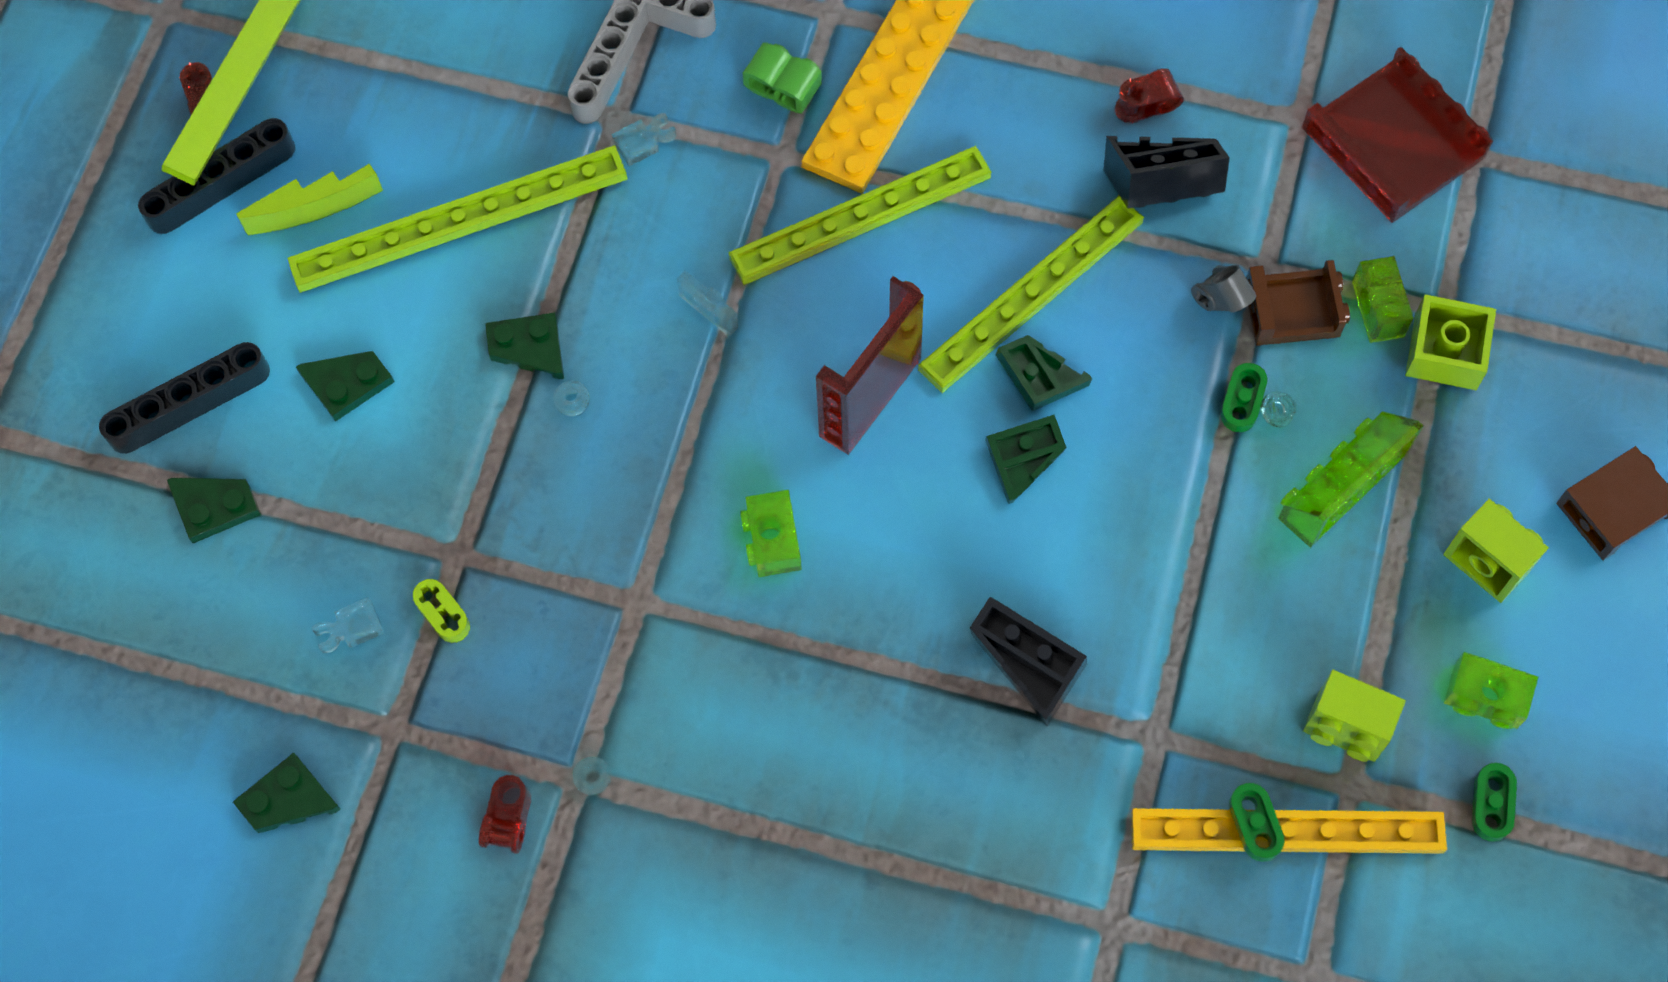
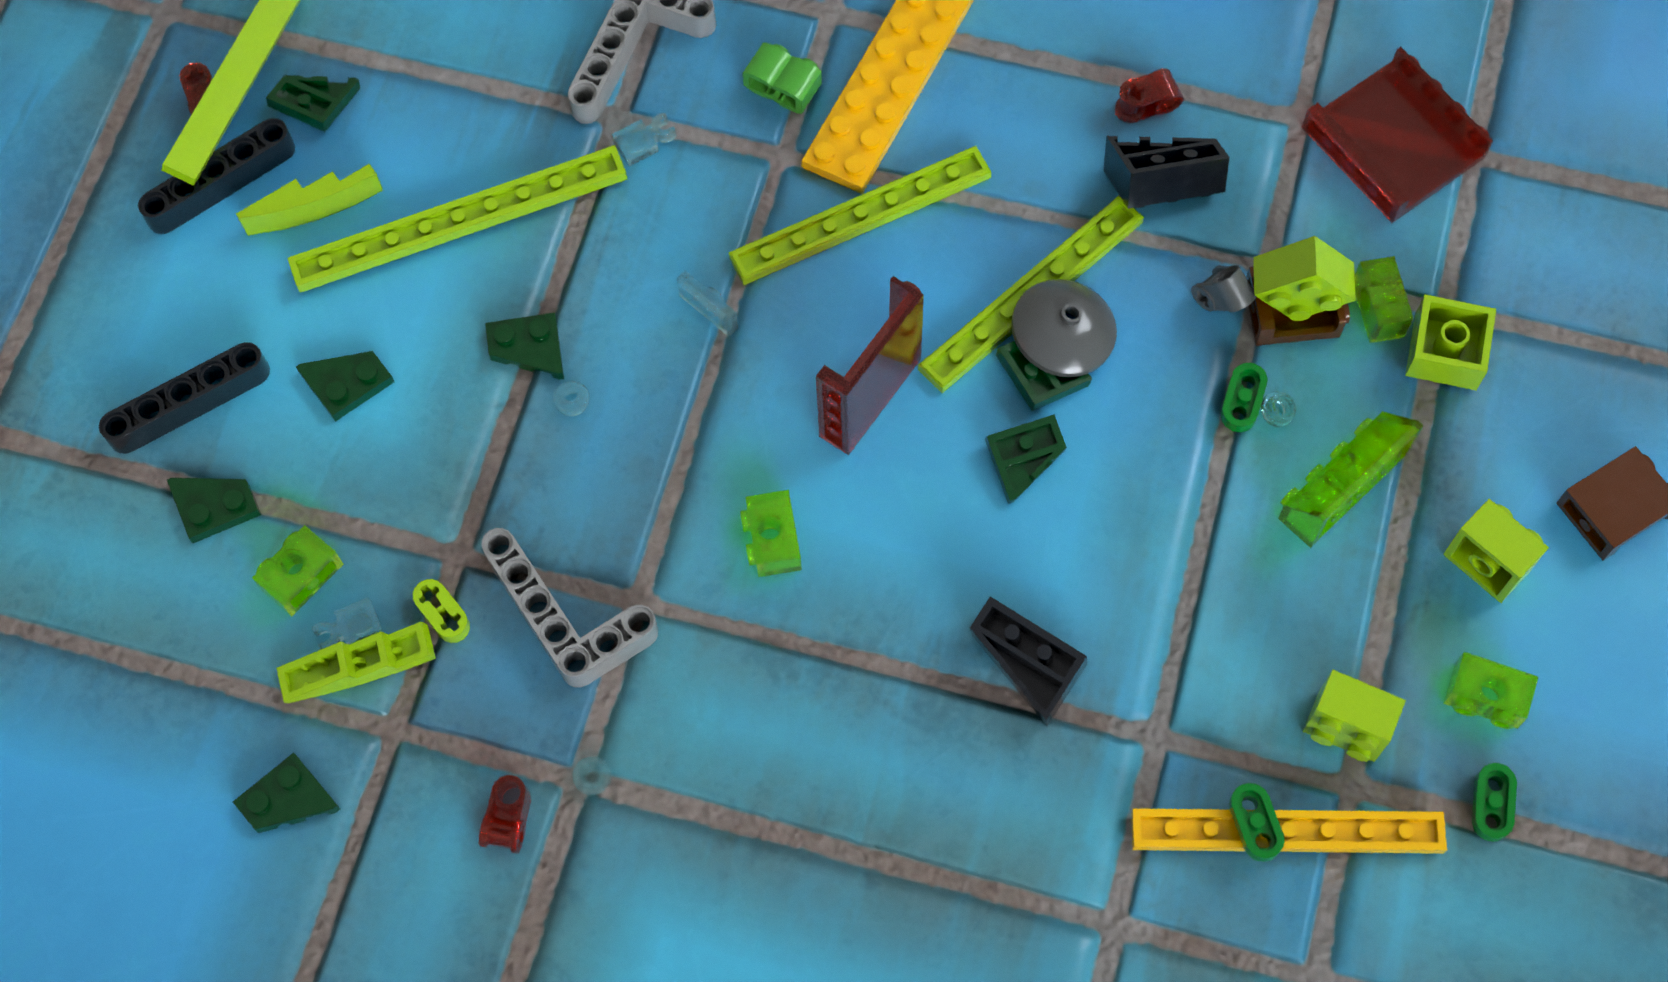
(294, 590): none -> clear neon green brick
(312, 98): none -> dark green wing
(355, 664): none -> lime slope
(553, 619): none -> light grey beam
(1060, 343): none -> dark grey dish
(1304, 278): none -> lime brick

